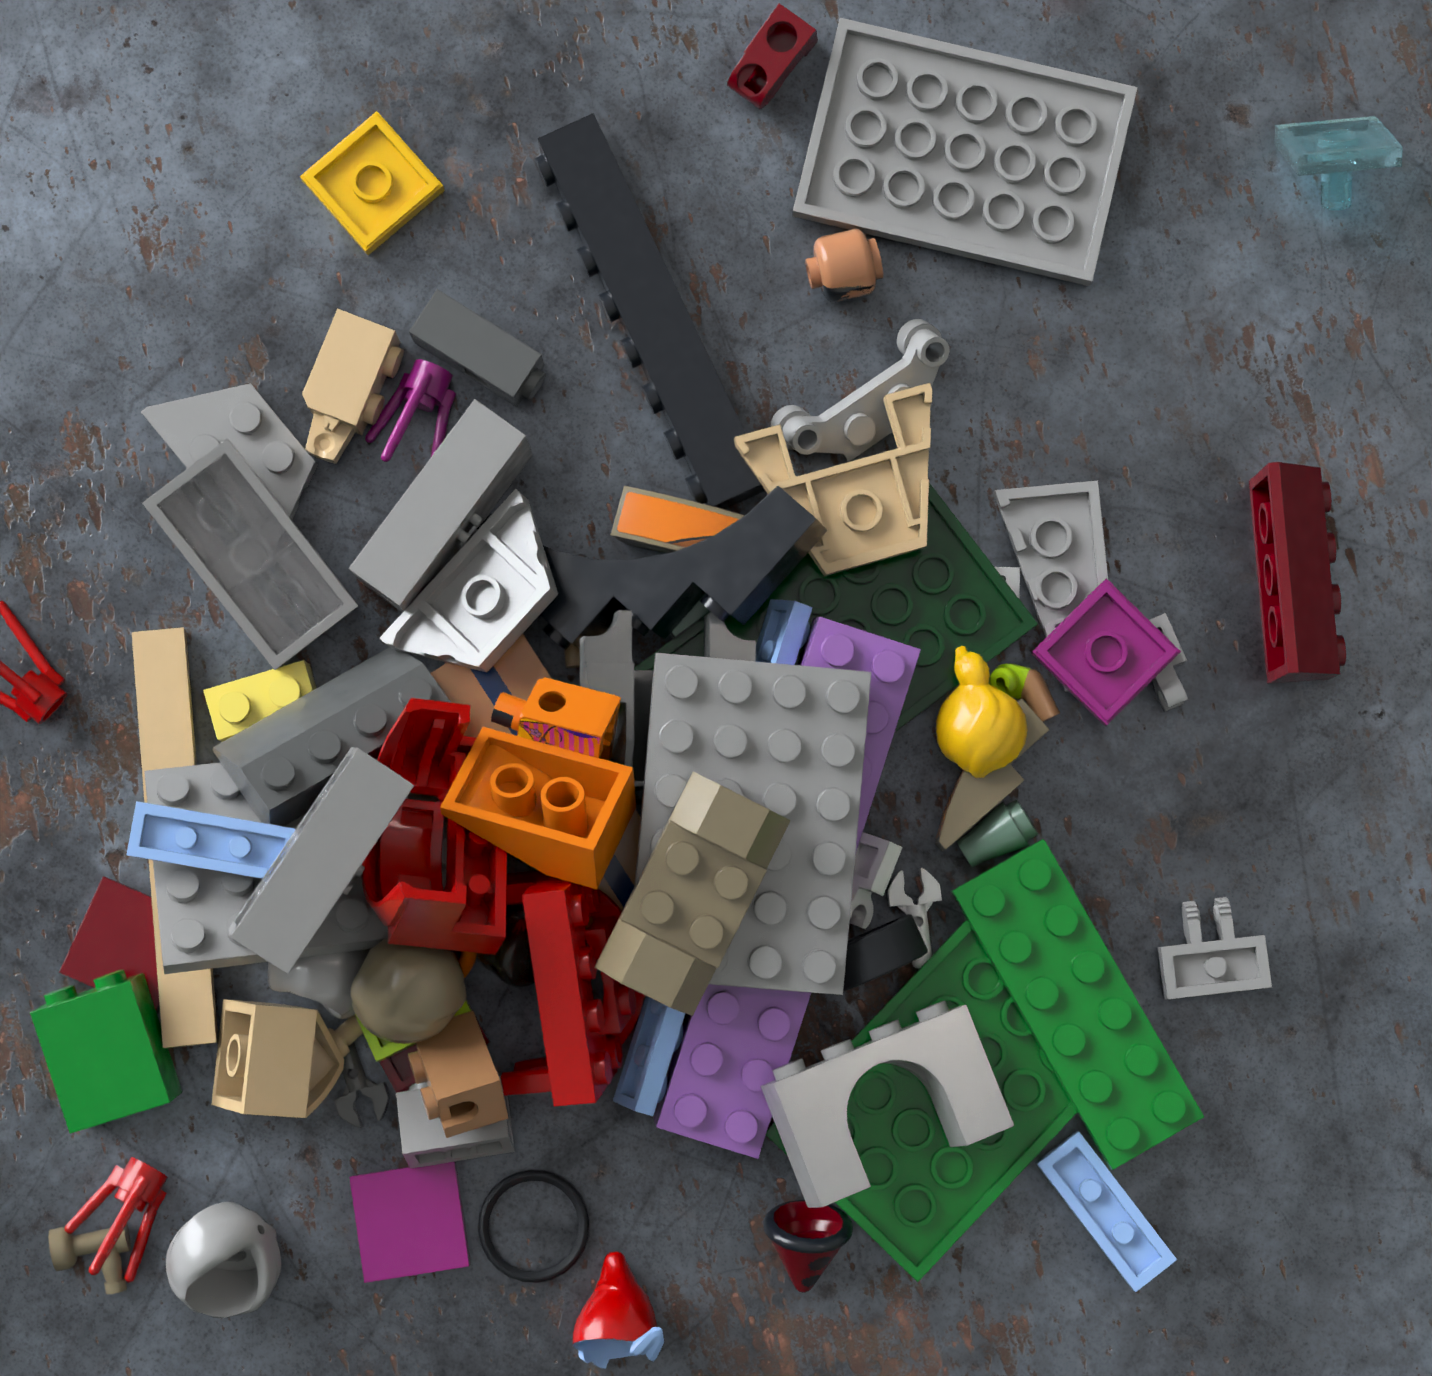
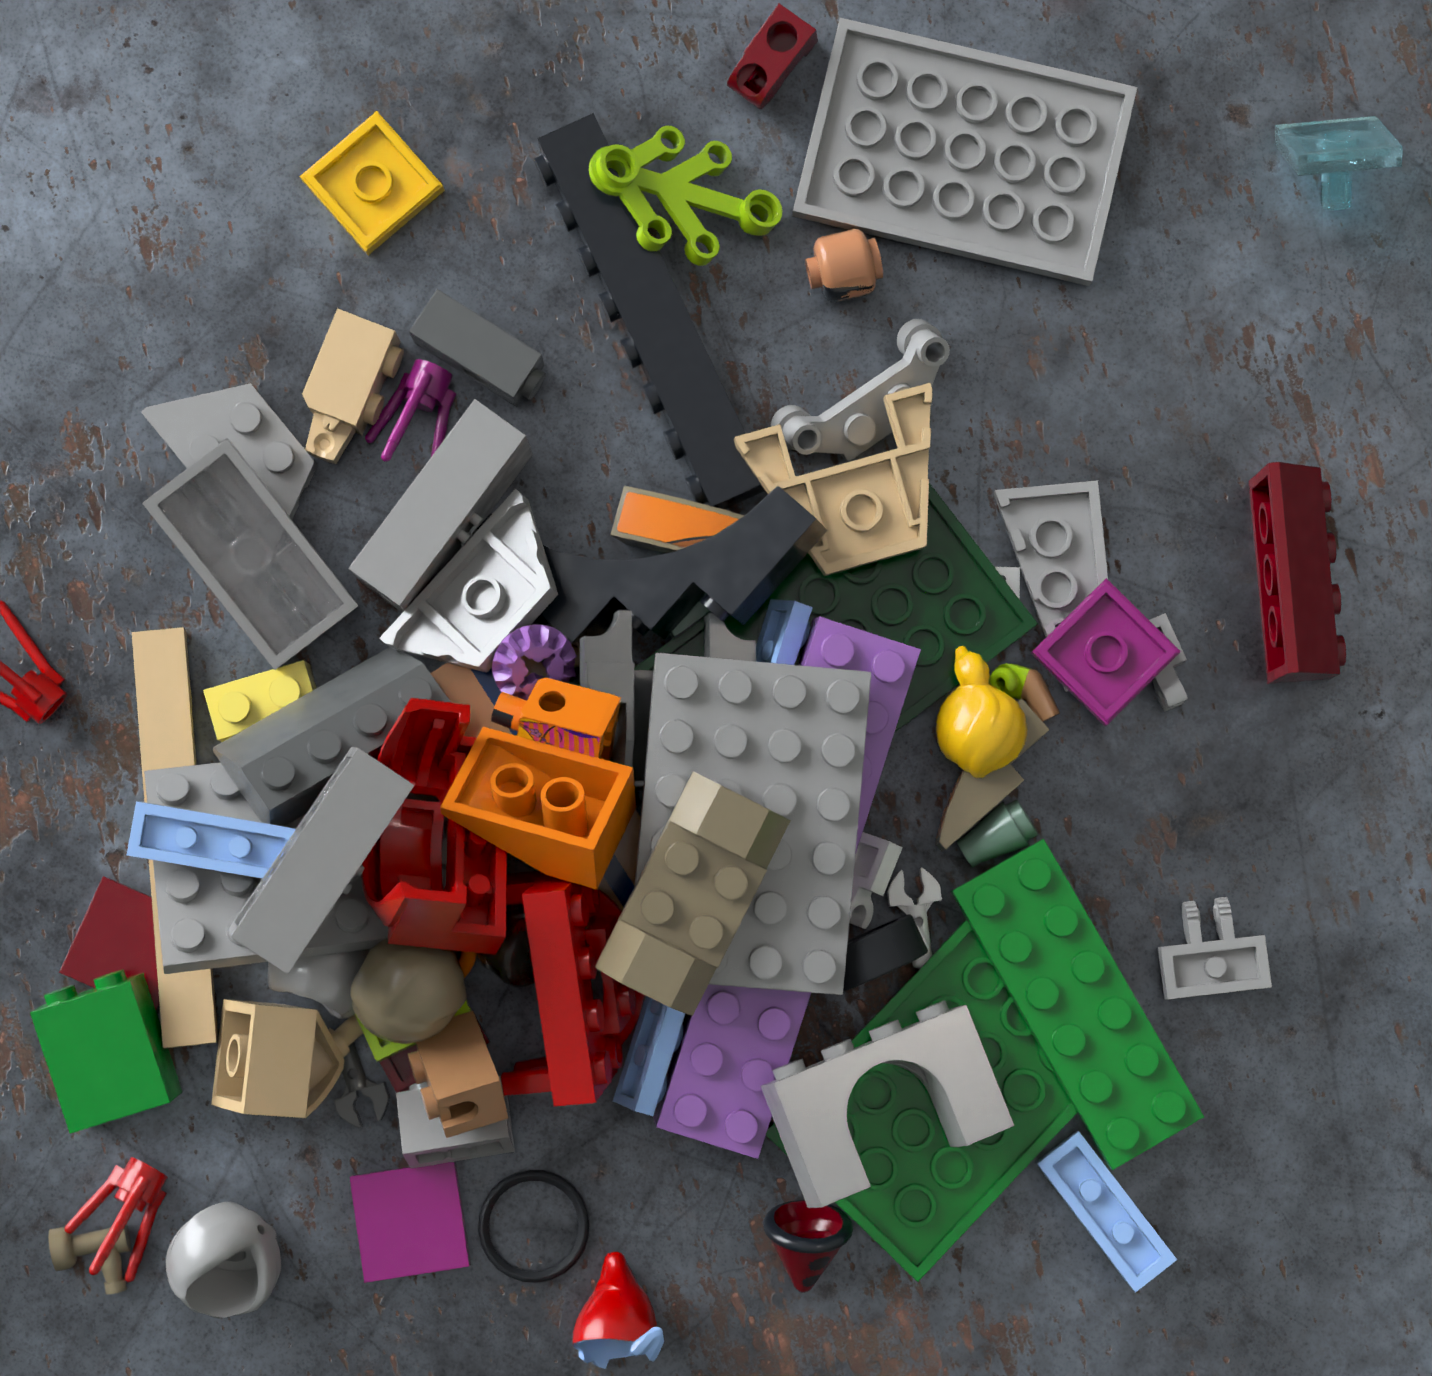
(536, 643): none -> medium lavender gear
(678, 193): none -> lime plant

